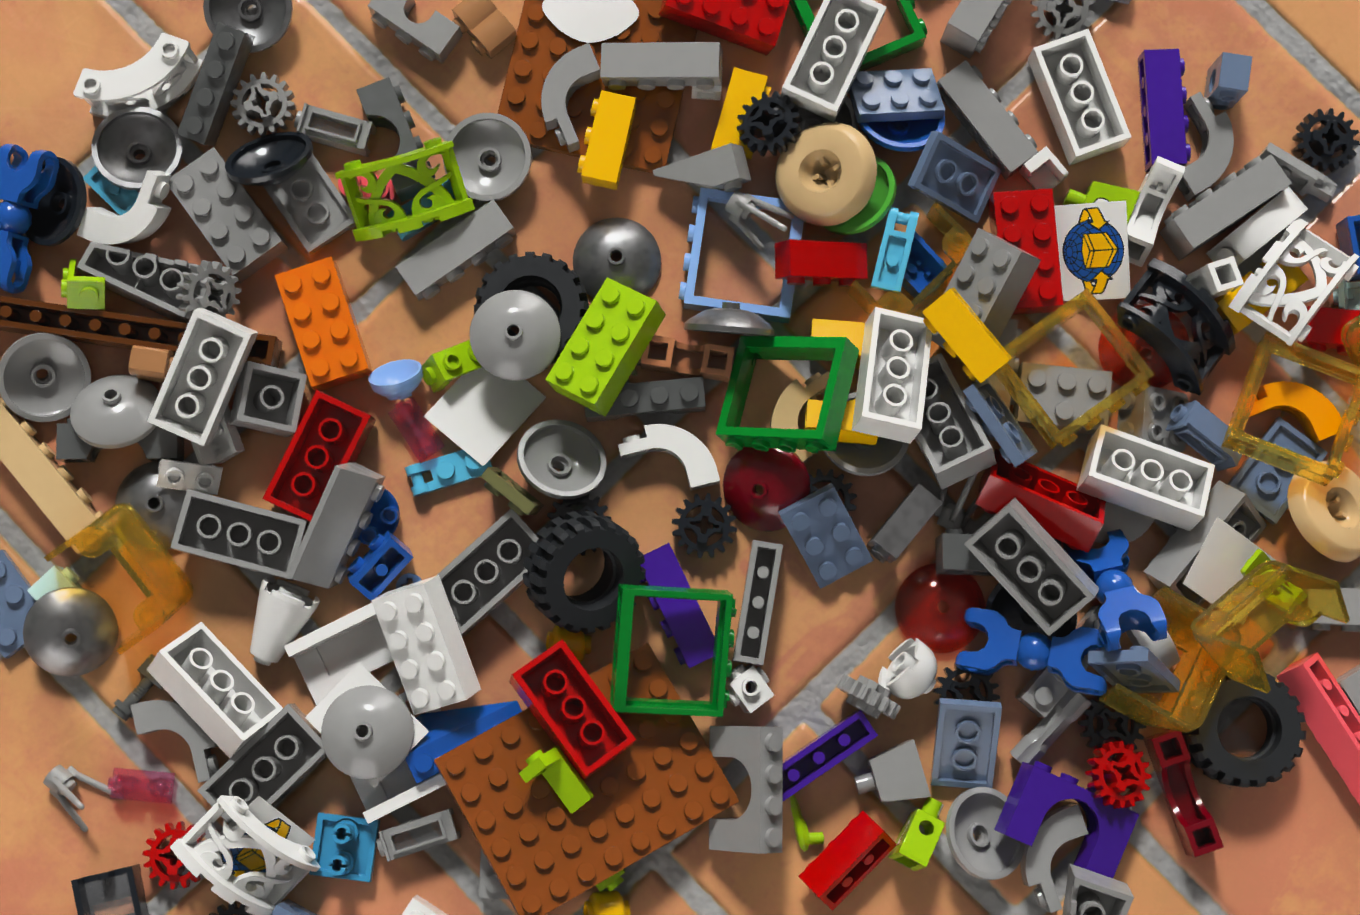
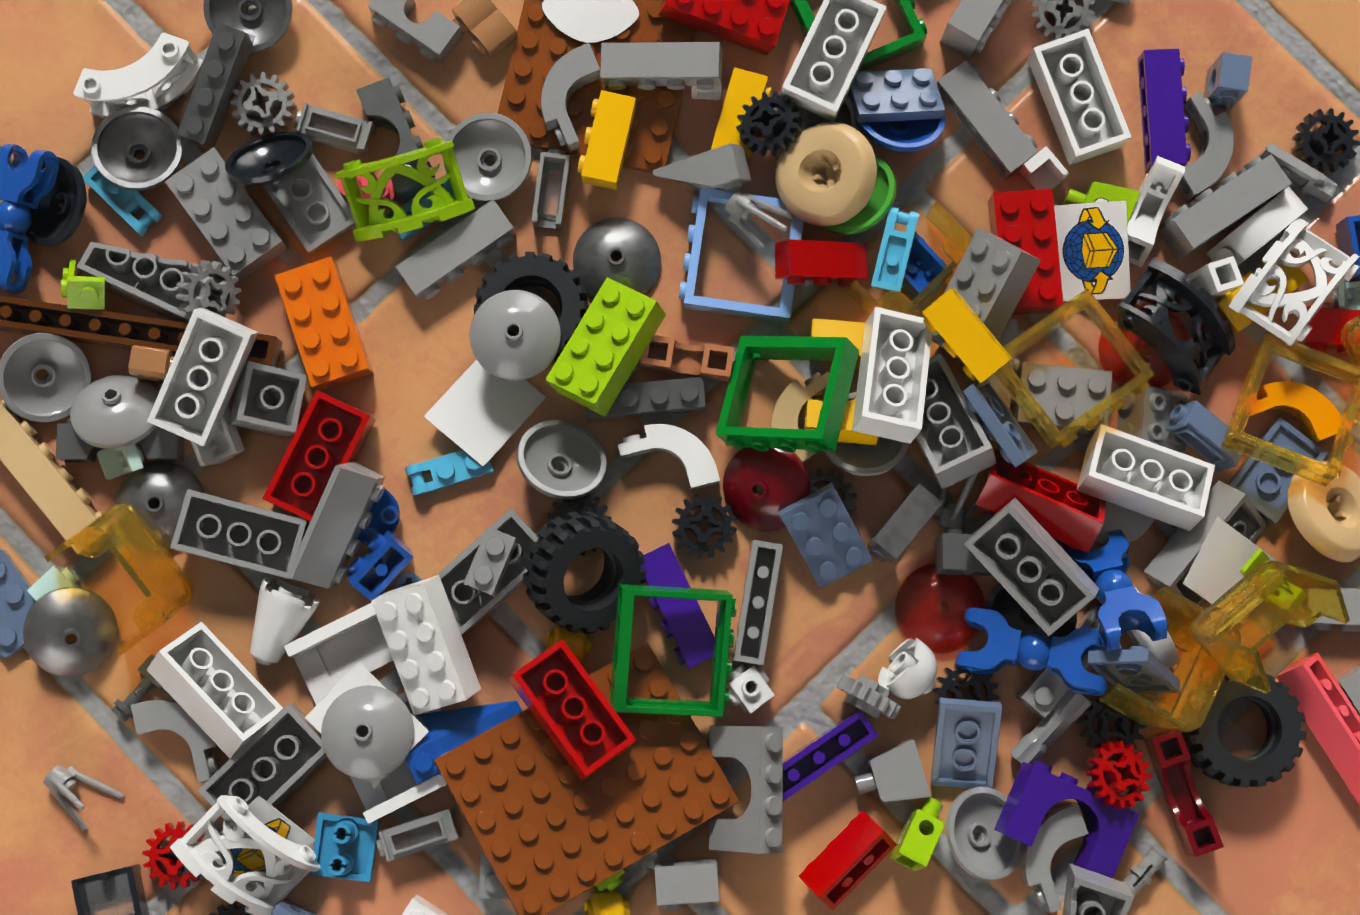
(120, 460): none -> light aqua bracket
(136, 224): white arch -> none
(142, 785): clear pink hinge -> none
(190, 476): white hinge -> none
(396, 379): light blue piece -> none
(416, 429): clear pink hinge -> none
(448, 365): lime bracket -> none
(491, 561): none -> light grey brick
(501, 484): olive plate -> none
(551, 190): none -> light grey window
(560, 776): lime bracket -> none
(686, 883): none -> light grey brick
(729, 320): flat silver dish -> none
(803, 836): lime bar -> none
(954, 176): sand blue plate -> none
(1145, 870): none -> light grey pin

